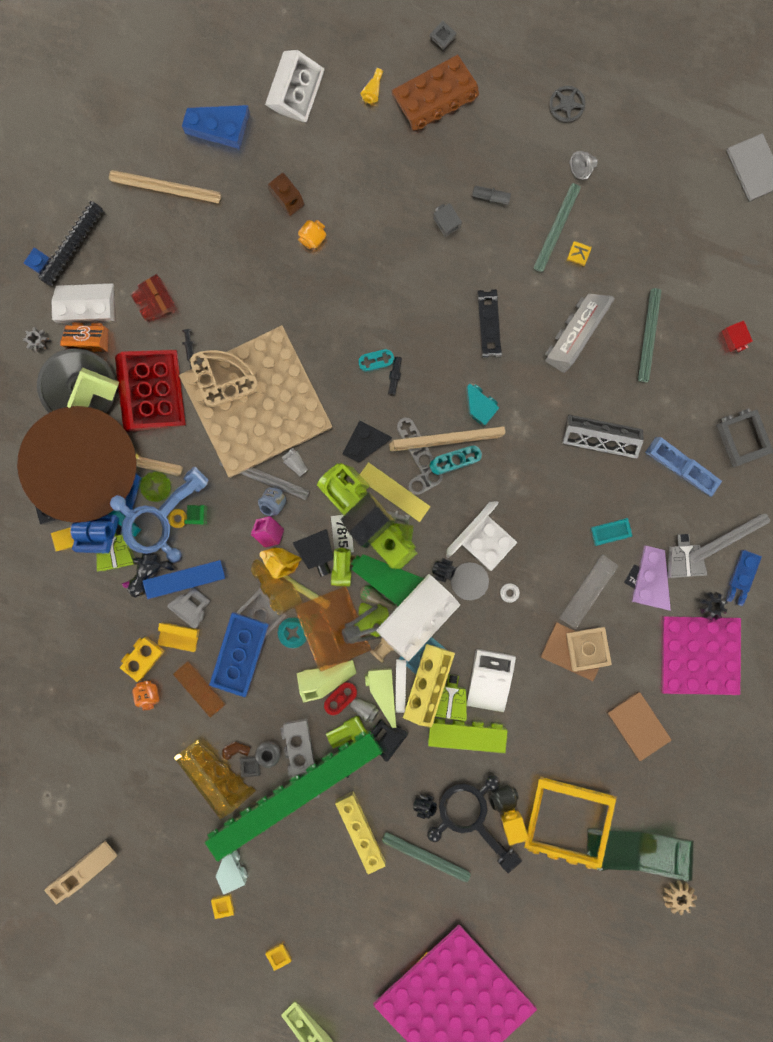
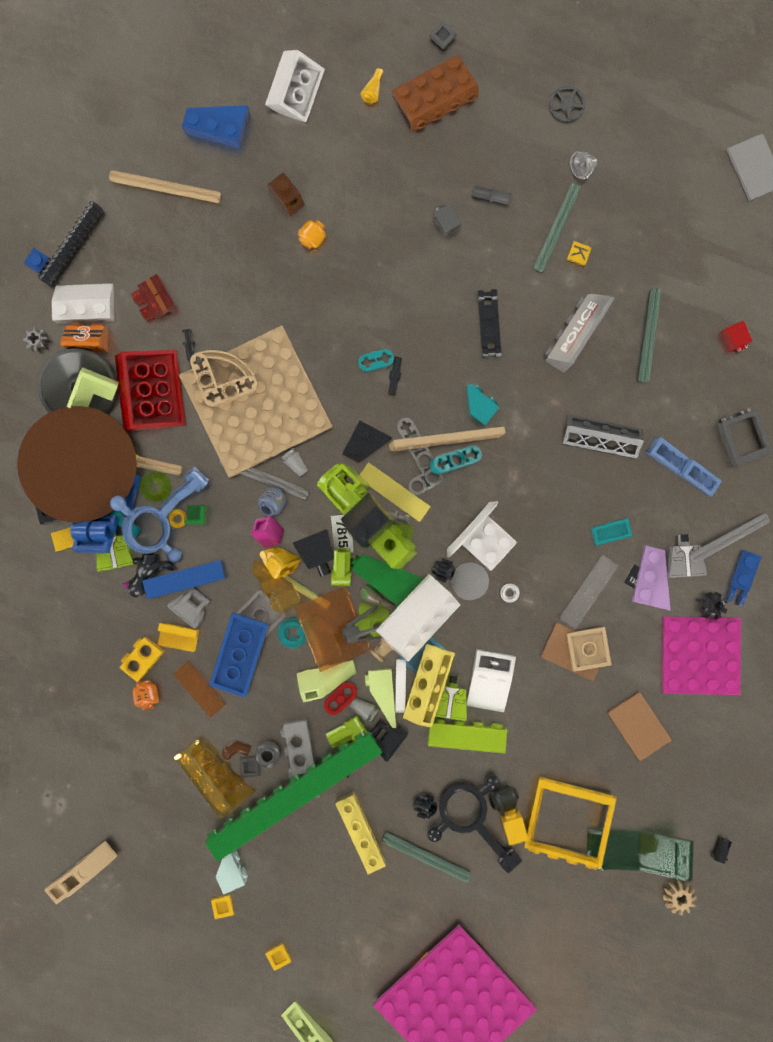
(722, 850): none -> black pin

